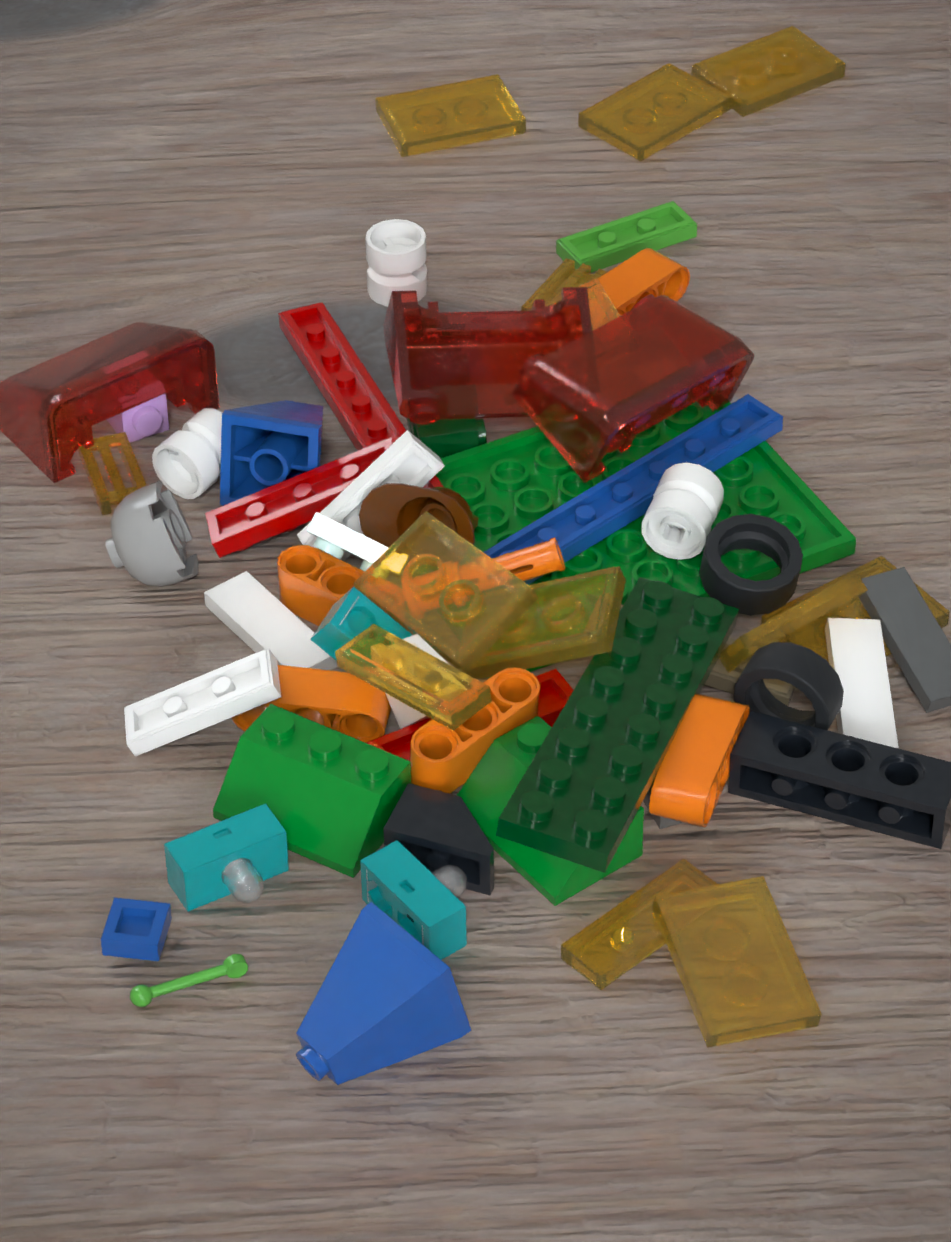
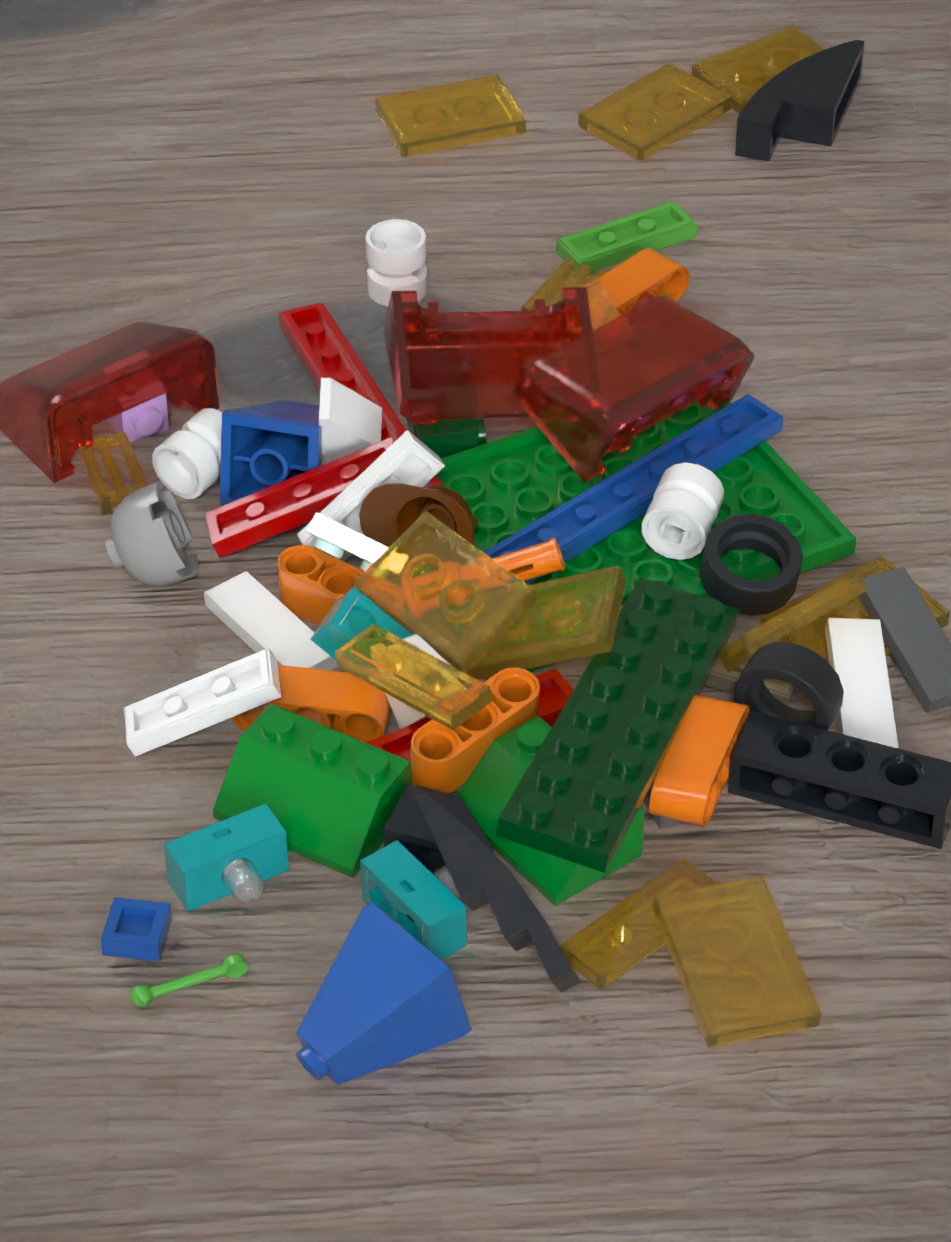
(346, 421): none -> white slope
(485, 880): none -> black slope
(801, 102): none -> black slope

